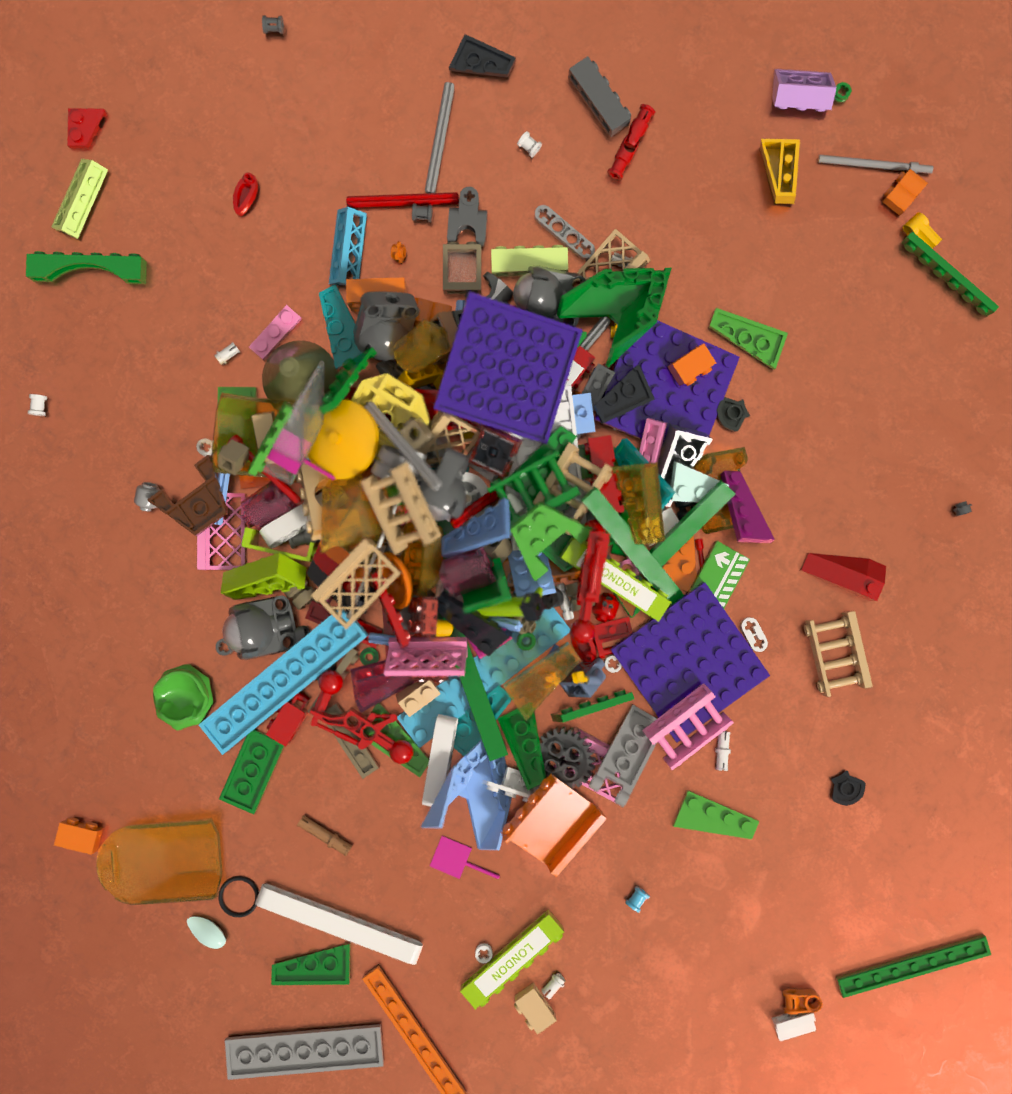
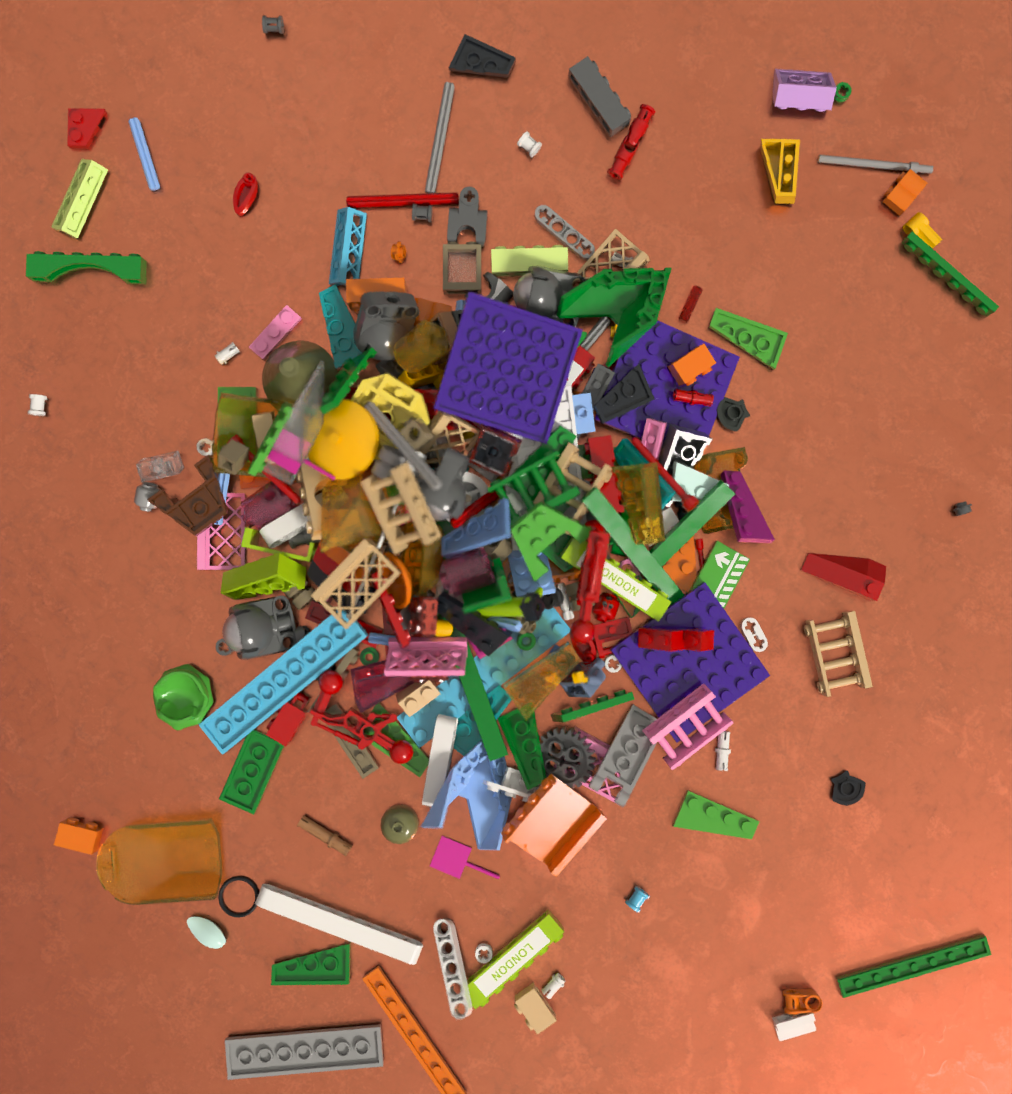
(144, 154): none -> light blue axle
(160, 466): none -> clear brick
(399, 824): none -> olive cylinder
(452, 978): none -> white beam
(676, 639): none -> red arch
(689, 501): none -> red piece
(690, 303): none -> clear red axle
(693, 397): none -> red pin

